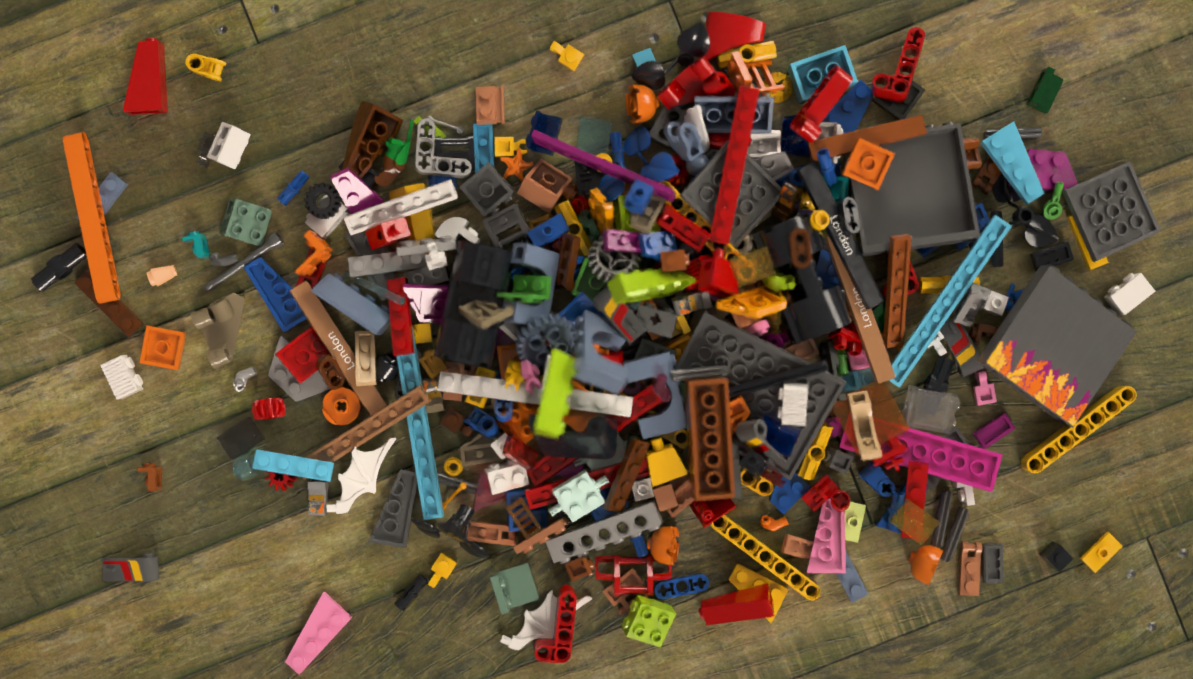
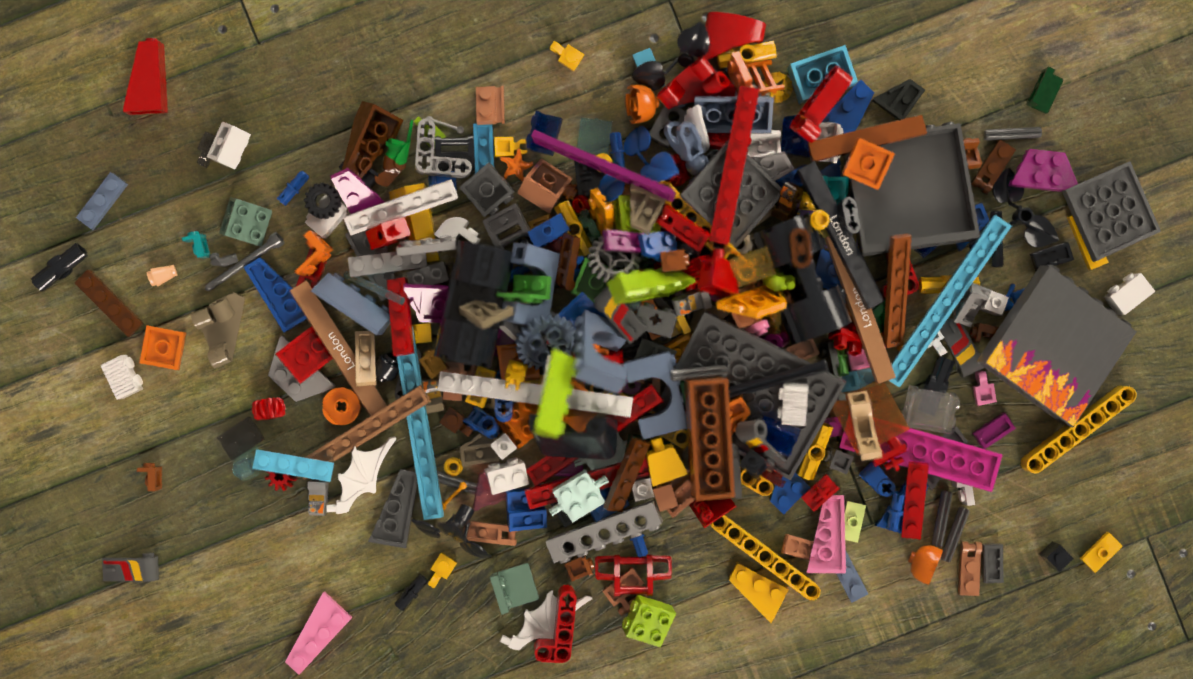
(91, 217): orange beam -> none
(208, 66): yellow piece -> none
(242, 377): light grey arm -> none
(330, 370): reddish brown plate -> none
(436, 258): white plate -> none
(520, 453): clear red plate -> none
(531, 375): bright pink plate -> none
(533, 530): clear orange slope -> none
(542, 536): nougat plate -> none
(638, 197): blue brick -> none
(661, 389): clear pink arm -> none
(664, 545): orange cylinder -> none
(668, 593): blue beam -> none
(738, 606): red slope -> none
(772, 524): orange arm -> none
(827, 166): blue axle -> none
(840, 497): red wheel -> none
(905, 64): red beam -> none
(914, 522): clear yellow plate -> none
(1012, 159): medium azure wing -> none
(1052, 208): bright green plate -> none

